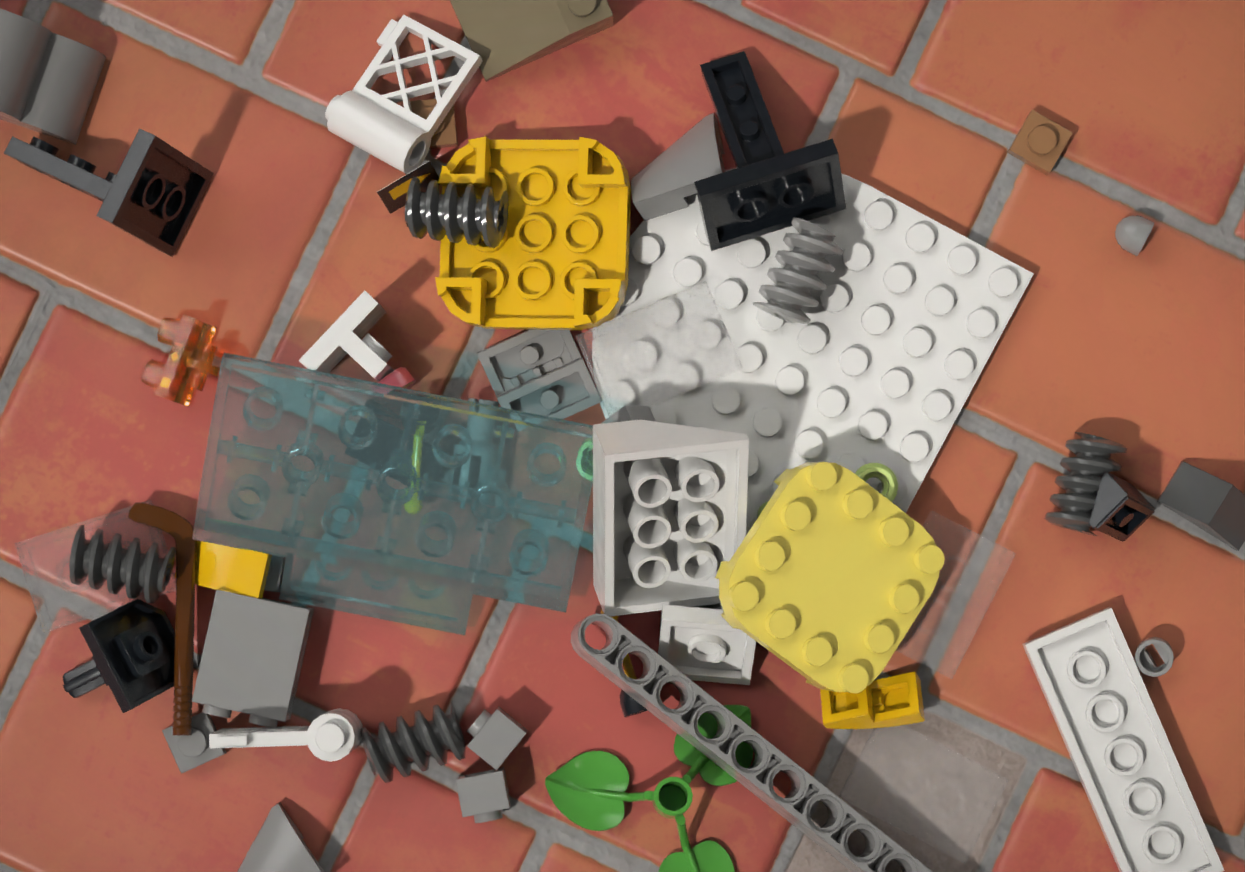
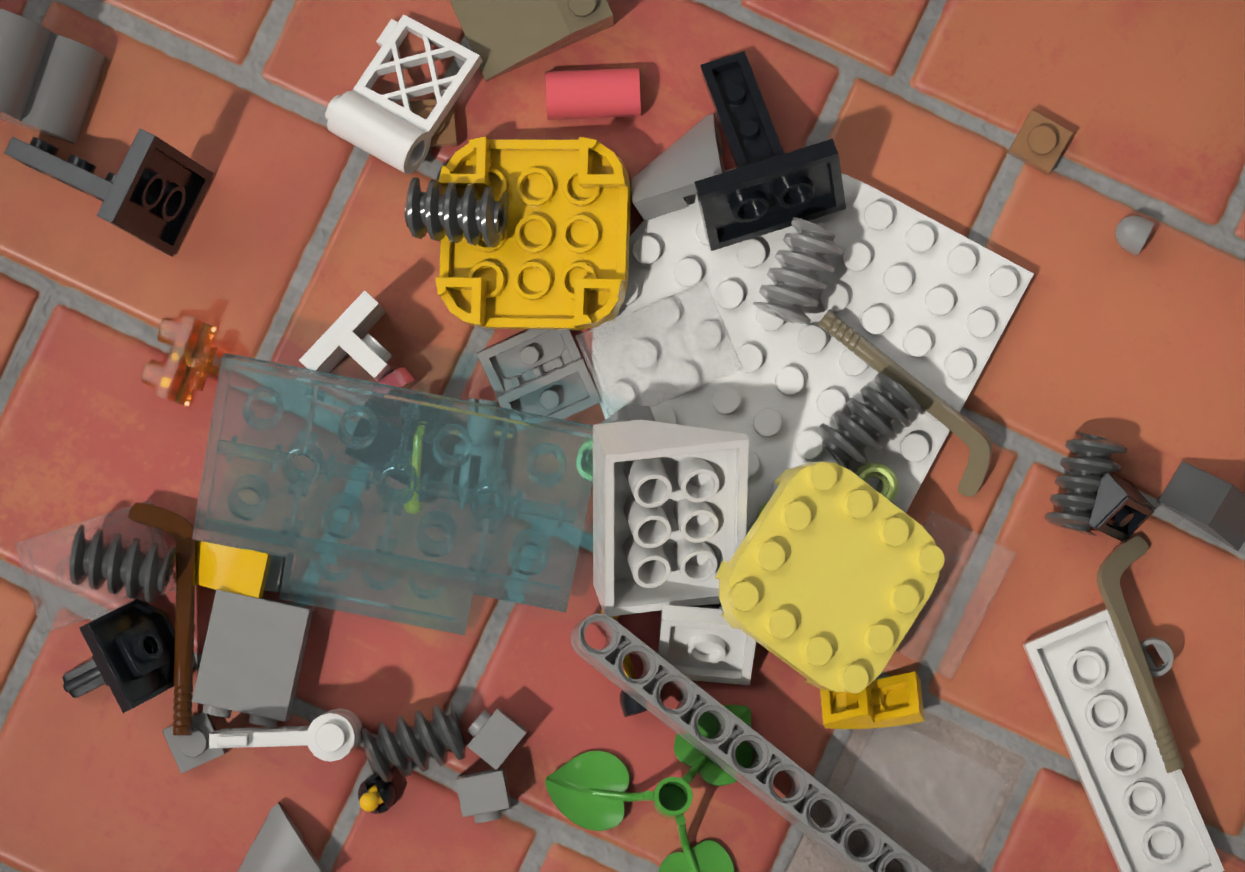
(380, 793): none -> black hinge
(395, 193): black sticker -> none
(593, 94): none -> coral brick
(868, 421): none -> dark grey piece
(972, 435): none -> dark tan piece
(1109, 585): none -> dark tan piece

